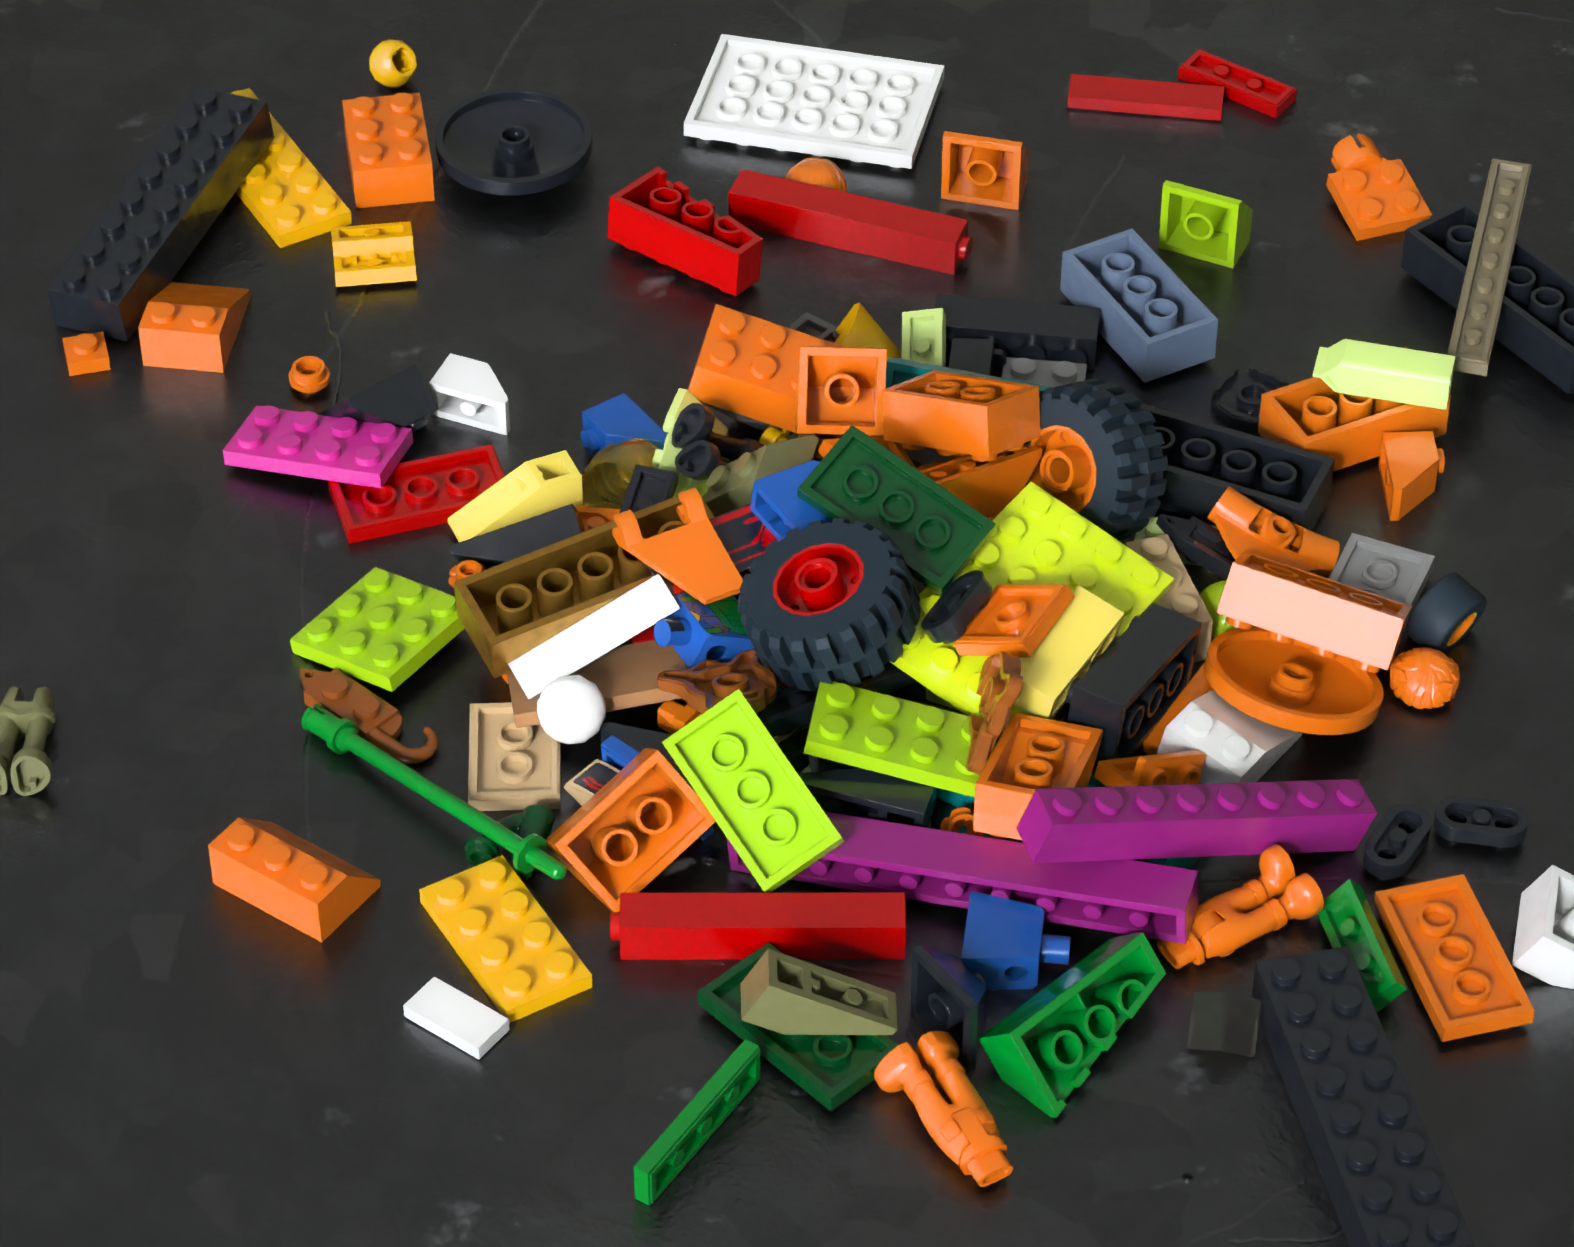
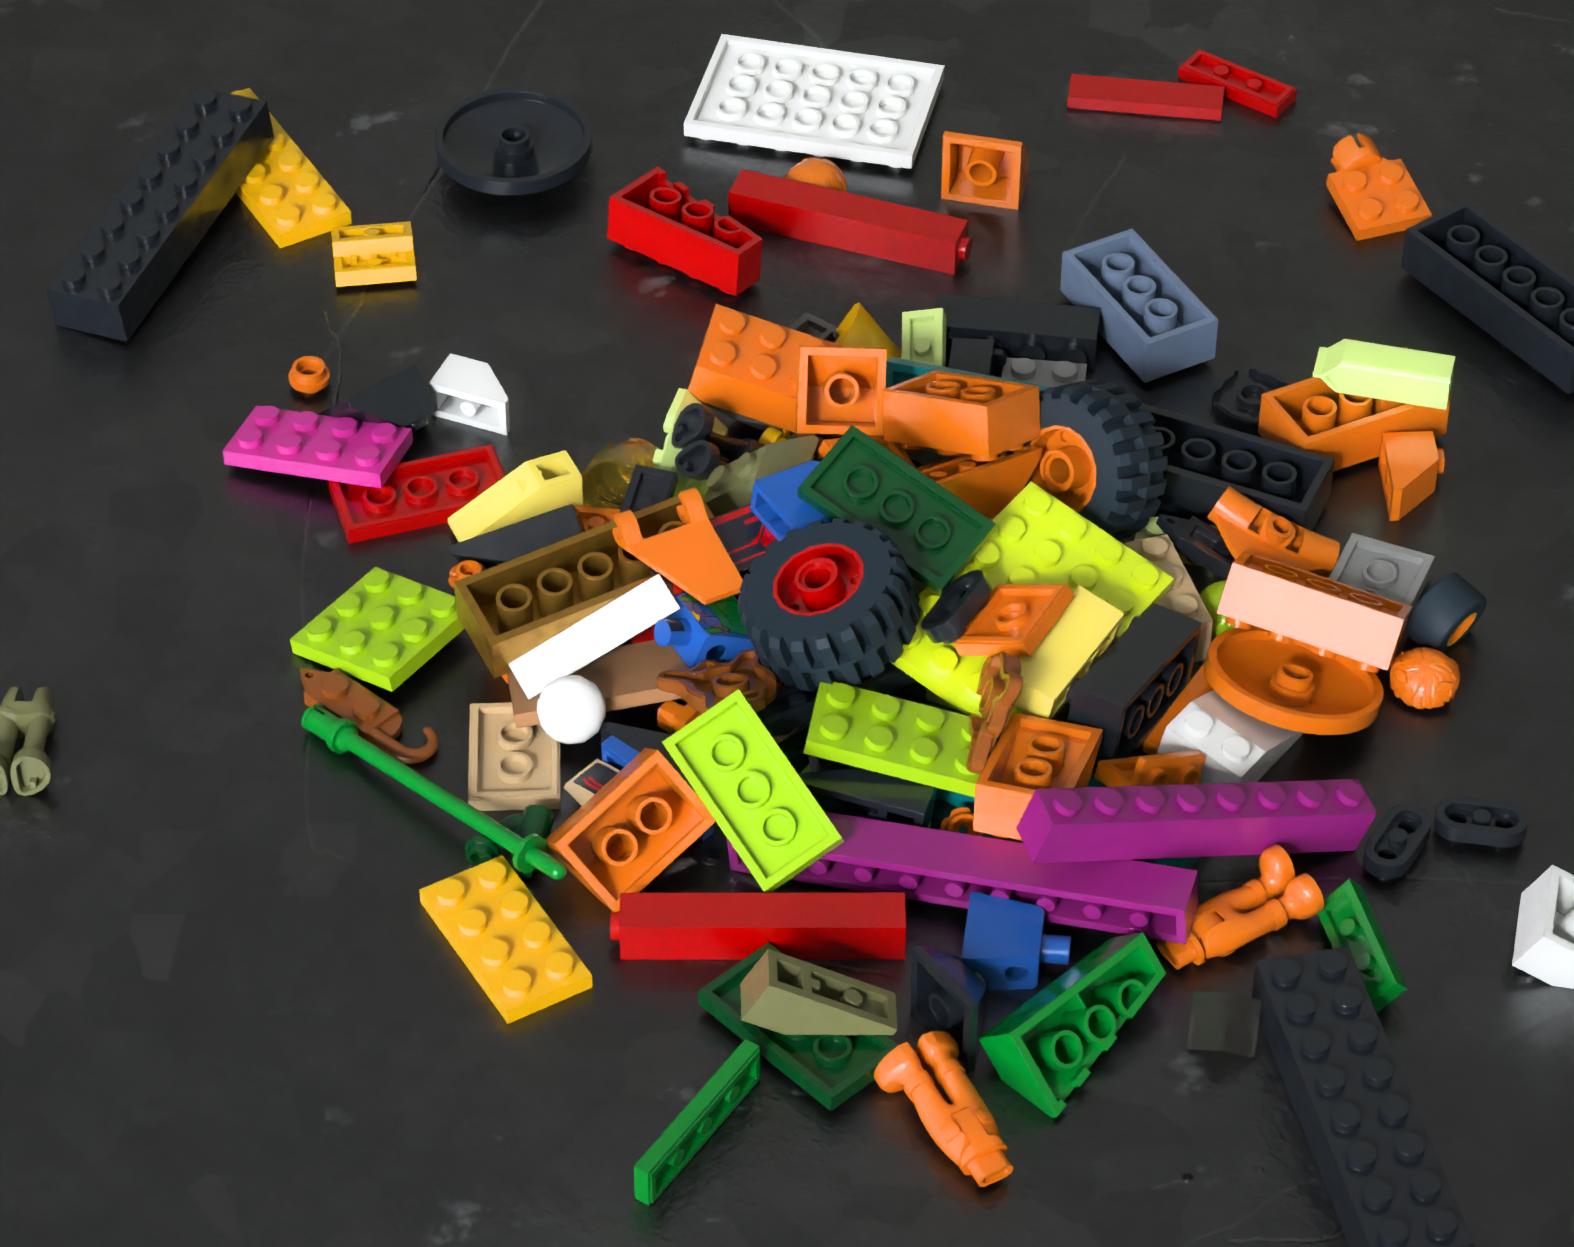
(86, 353): orange plate -> none
(192, 326): orange slope -> none
(288, 876): orange slope -> none
(388, 150): orange brick -> none
(393, 63): yellow piece -> none
(456, 1017): white tile -> none
(618, 421): blue slope -> none
(1203, 224): lime slope -> none
(1453, 958): orange plate -> none
(1489, 266): dark tan tile -> none

